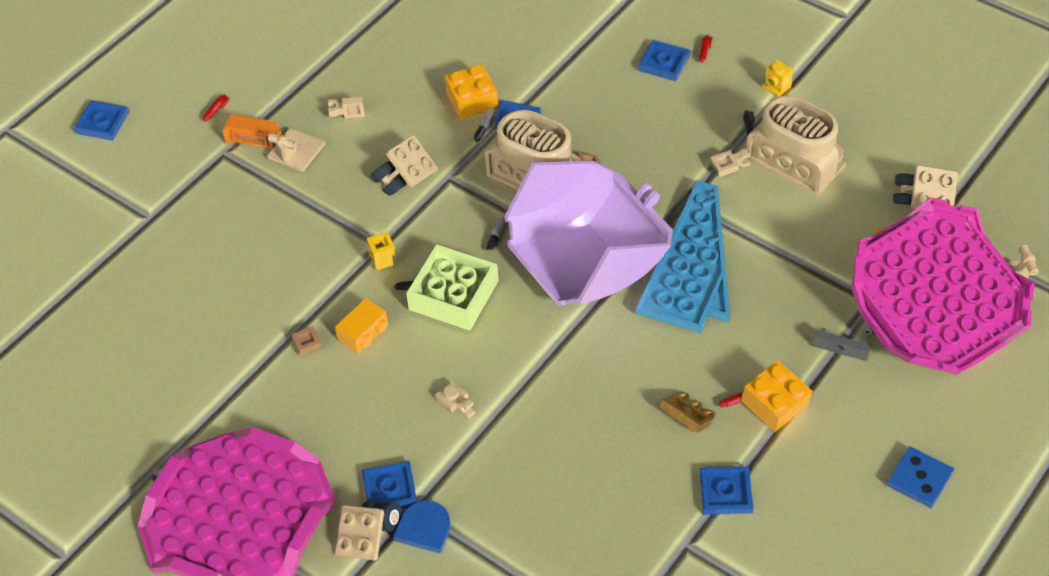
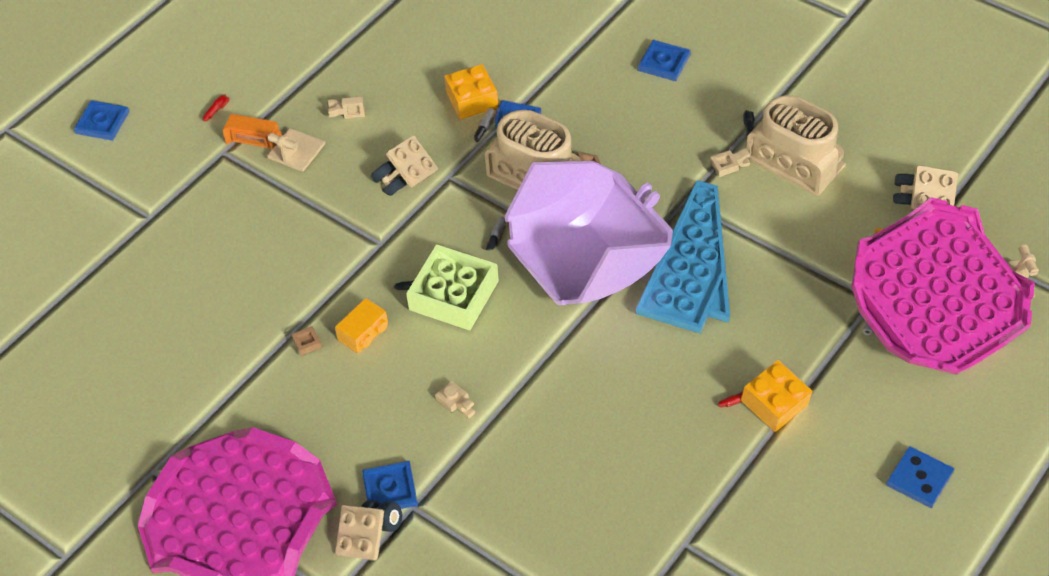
(381, 250): yellow brick -> none
(424, 526): blue tile -> none
(687, 412): pearl gold plate -> none
(705, 45): red piece -> none
(726, 490): blue tile -> none
(778, 78): yellow brick -> none
(841, 345): dark grey piece -> none

